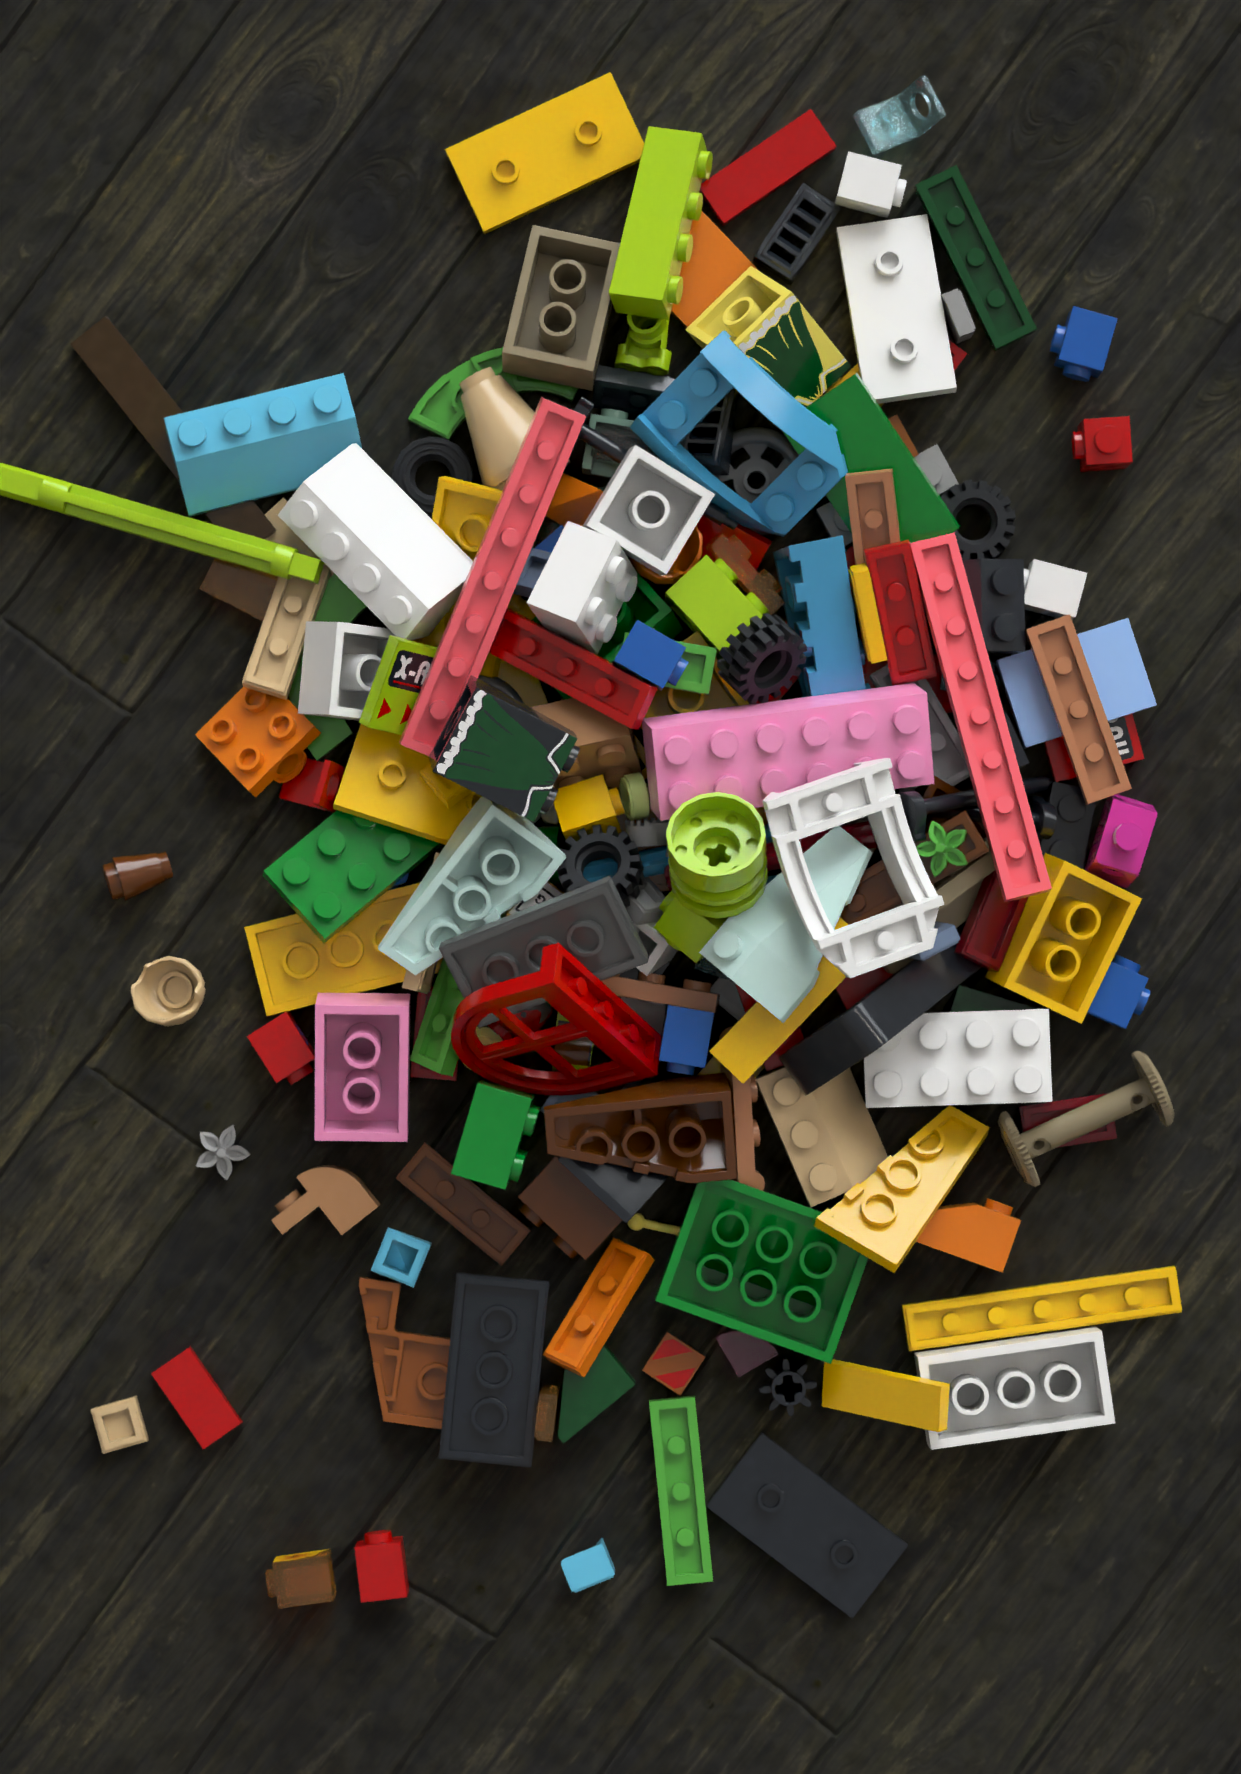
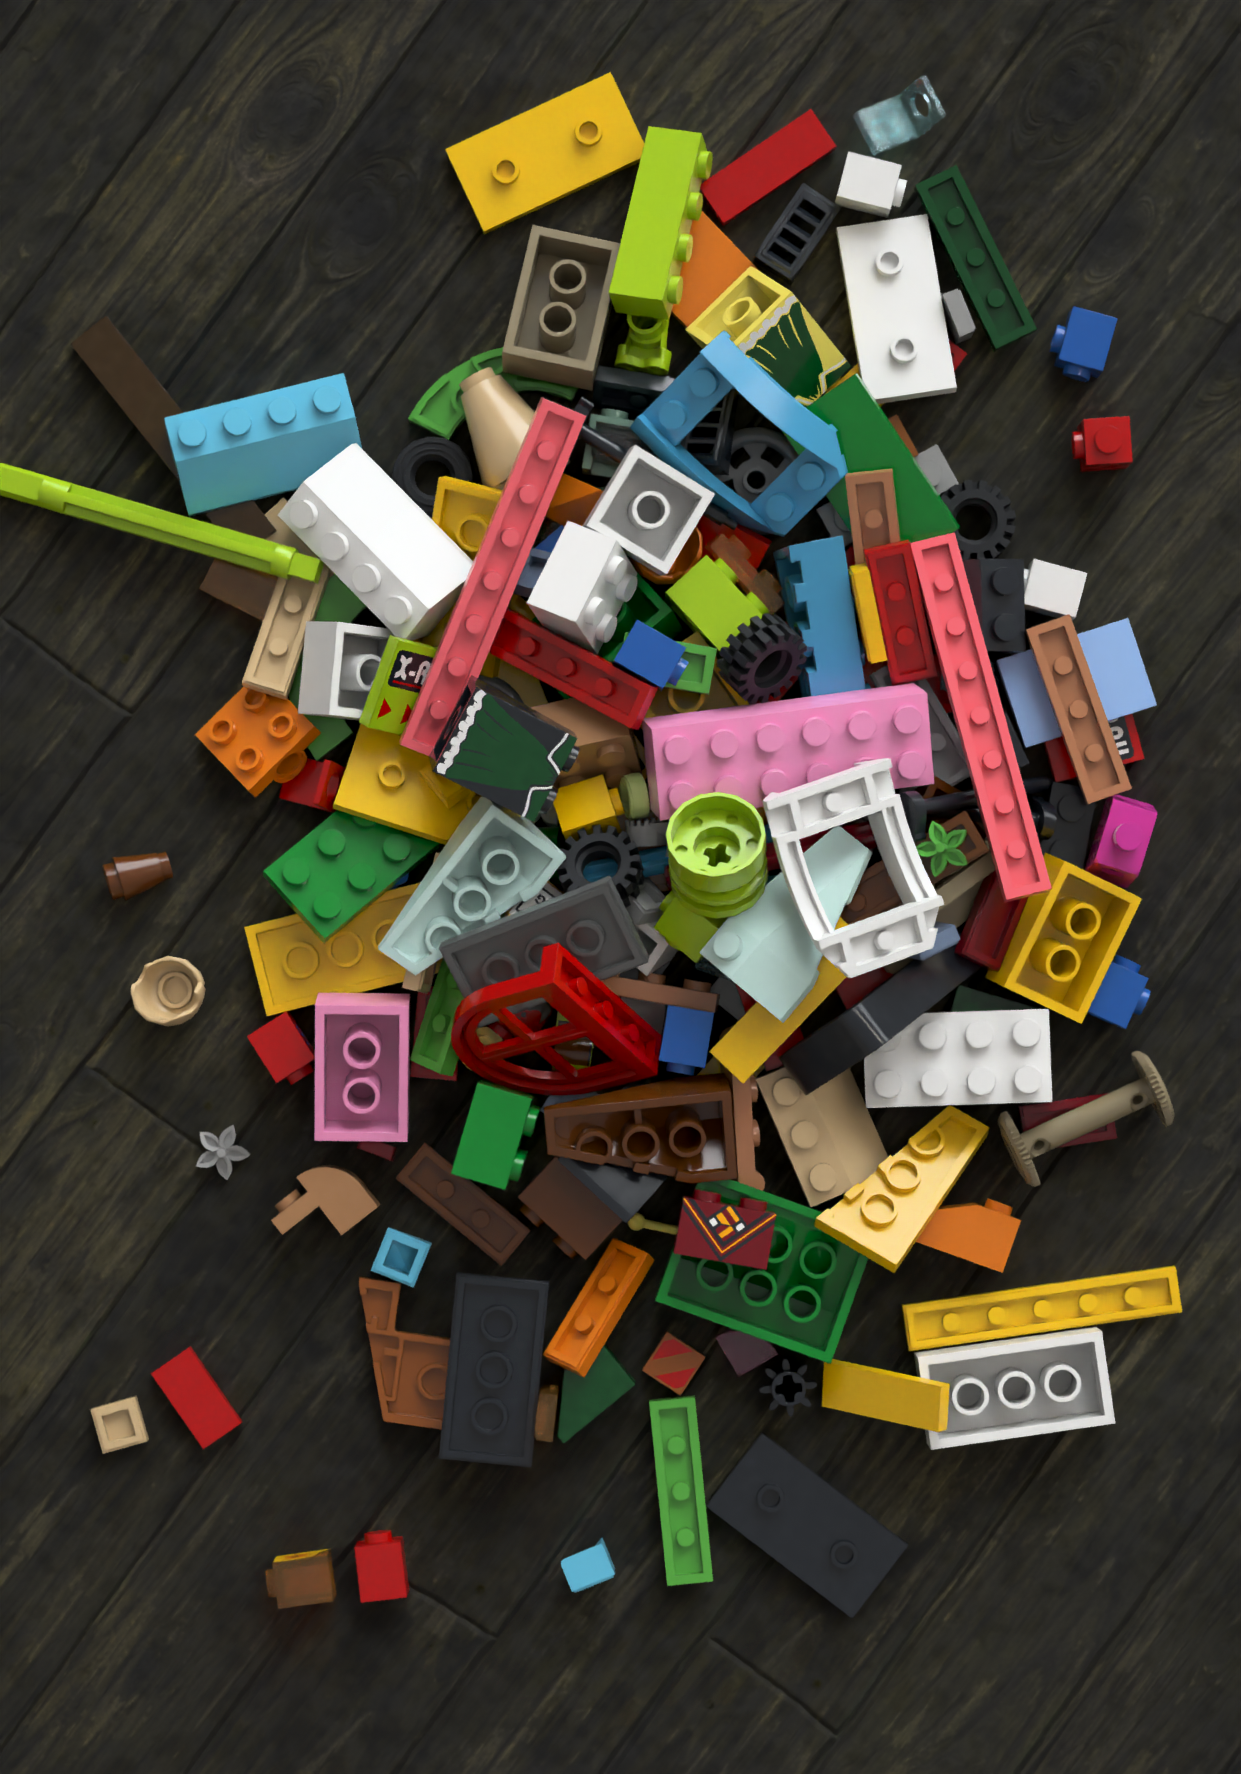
(379, 1149): none -> dark red piece
(725, 1230): none -> brick

